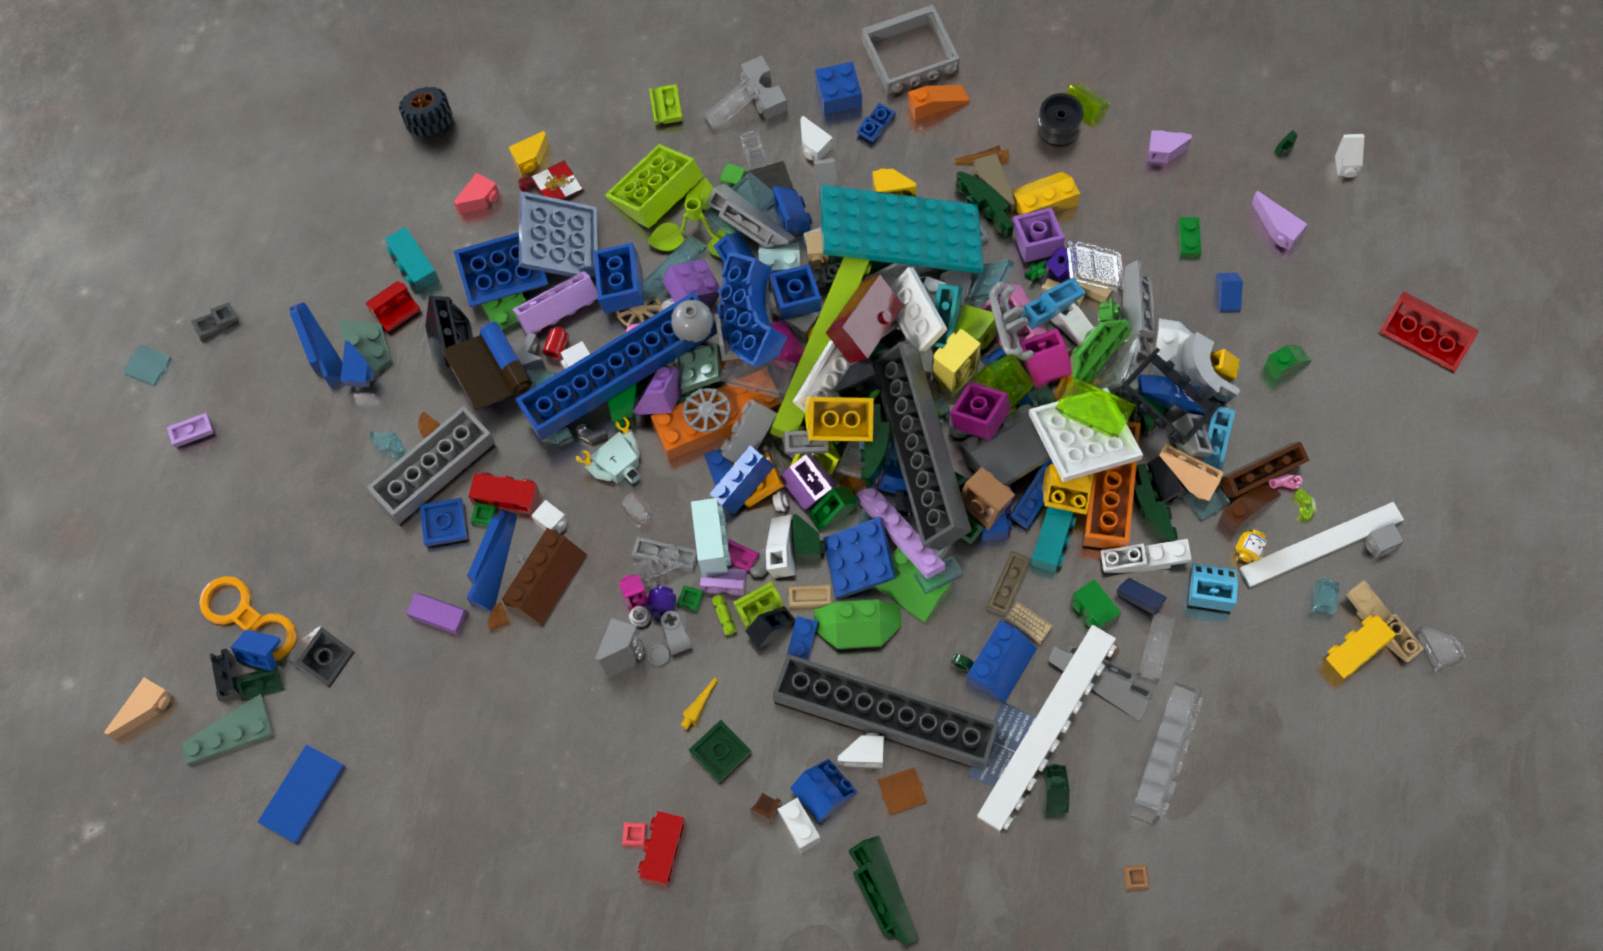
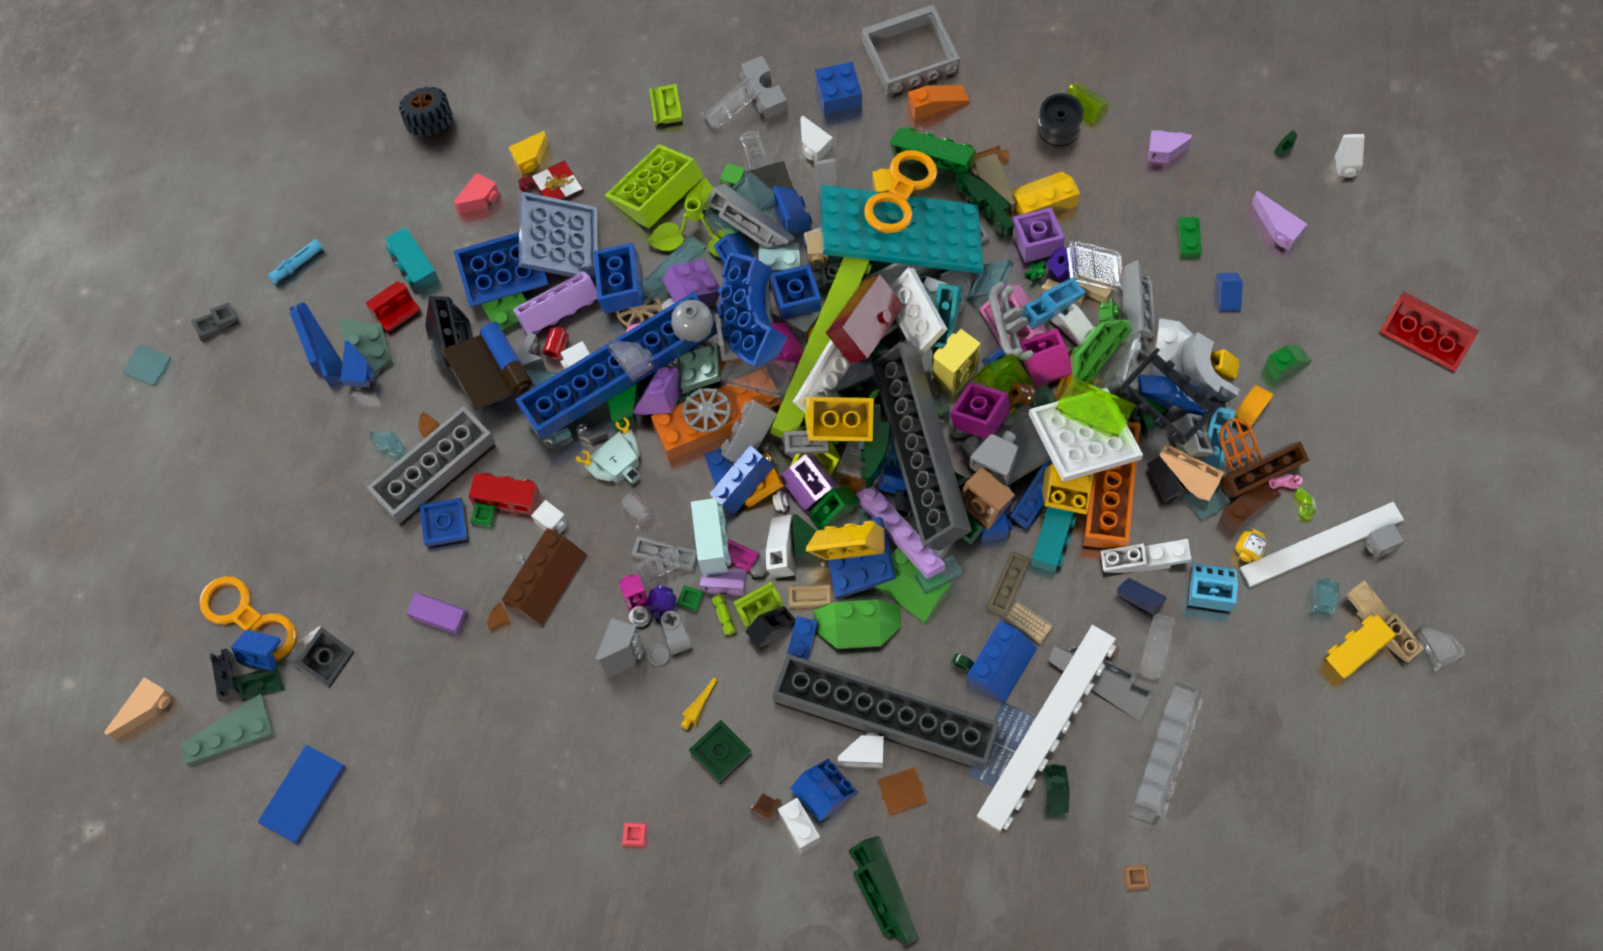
(190, 430): lavender plate -> none
(287, 267): none -> medium azure pin
(490, 561): blue wedge -> none
(631, 357): none -> clear slope
(661, 849): red brick -> none
(847, 541): none -> yellow slope
(876, 123): blue slope -> none
(900, 191): none -> light orange bar
(943, 151): none -> green slope
(978, 324): lime torso -> none
(996, 456): none -> light grey torso
(1021, 394): none -> reddish brown wheel
(1095, 605): green brick -> none
(1153, 513): dark green slope -> none
(1232, 439): none -> orange window
(1253, 405): none -> light orange slope

